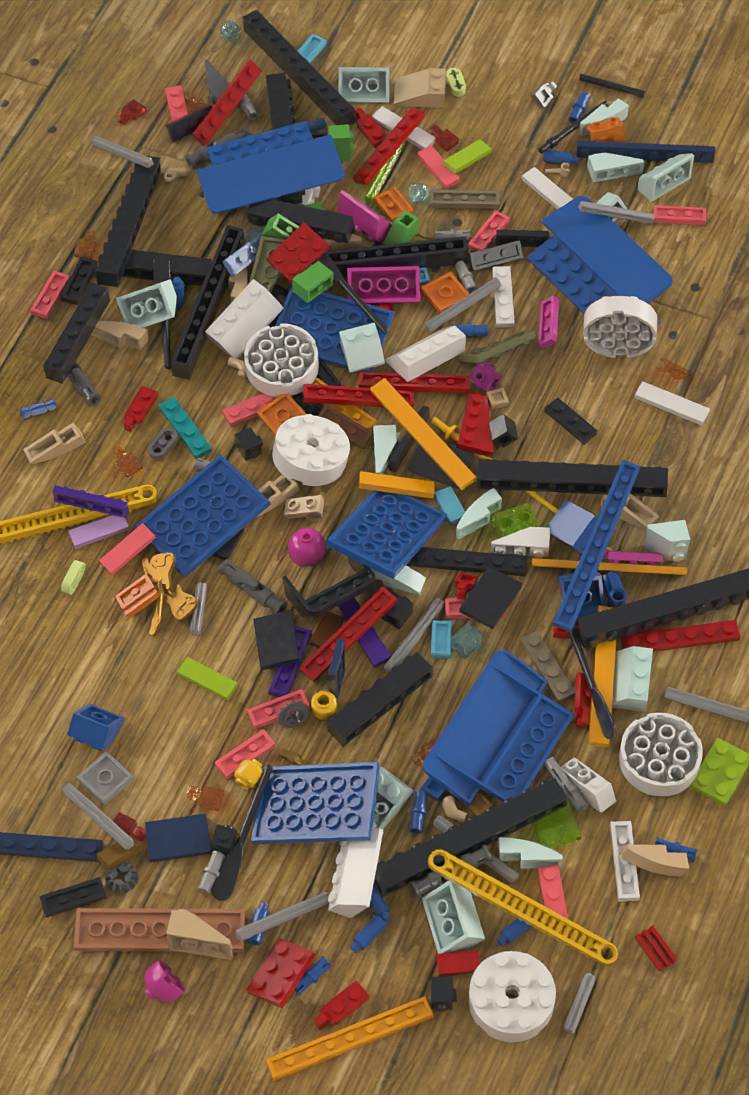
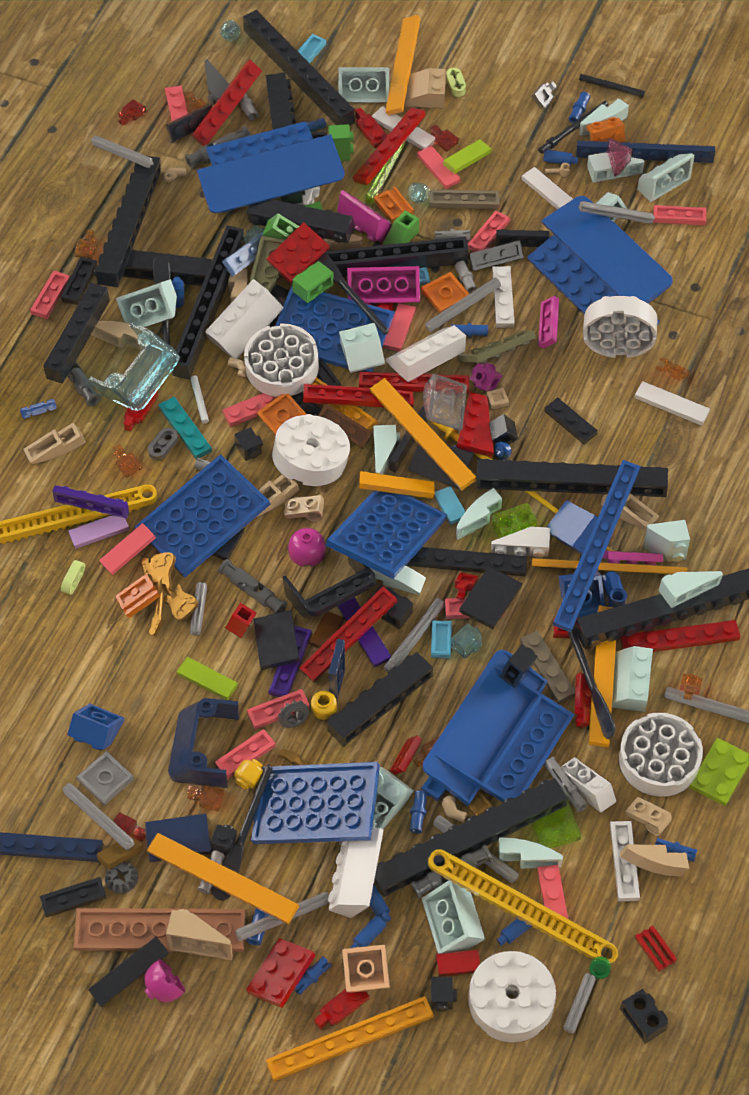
(128, 971): none -> black tile
(143, 375): none -> clear light blue windscreen
(191, 766): none -> dark blue windscreen
(199, 399): none -> white bar
(223, 878): none -> light orange tile
(240, 620): none -> red brick
(365, 968): none -> light nougat slope
(399, 327): none -> coral tile
(402, 65): none -> light orange tile
(405, 755): none -> red tile
(445, 401): none -> clear slope
(502, 450): none -> blue plate
(518, 666): none -> black brick
(600, 967): none -> green tile
(618, 155): none -> clear pink slope
(639, 1018): none -> black brick
(650, 815): none -> tan plate
(686, 585): none -> light aqua slope
(691, 685): none -> clear orange plate

